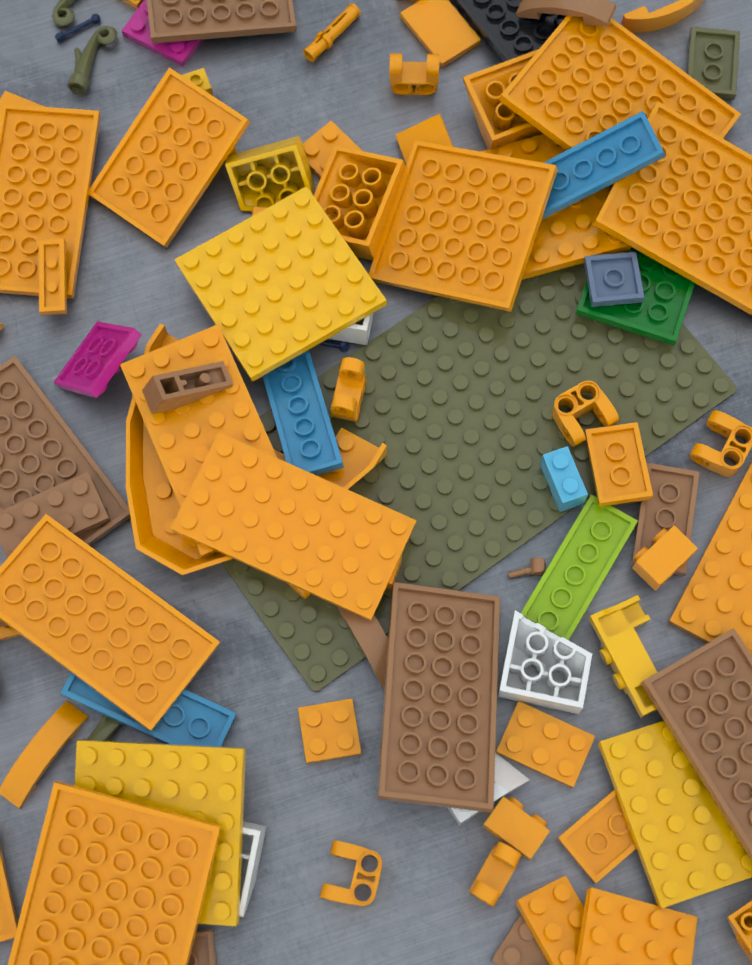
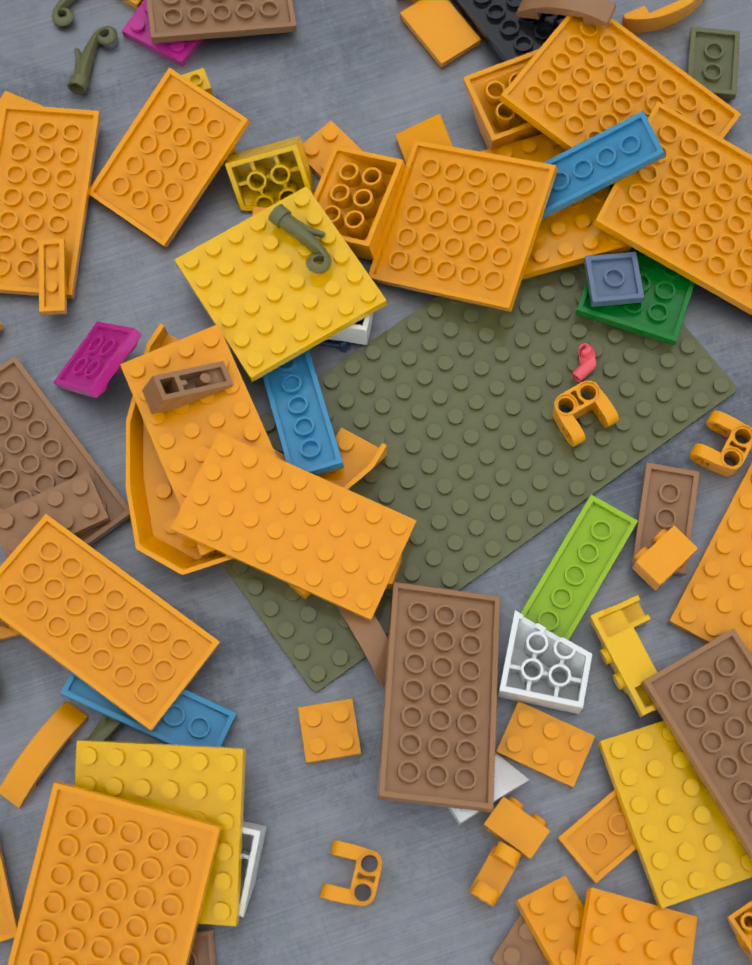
(60, 37): dark blue hinge -> none
(282, 218): none -> olive plant
(325, 38): light orange pin -> none
(349, 390): light orange piece -> none
(414, 77): light orange piece -> none
(536, 569): medium nougat hand -> none
(563, 479): medium azure brick -> none
(587, 362): none -> coral arm
(618, 464): light orange plate -> none

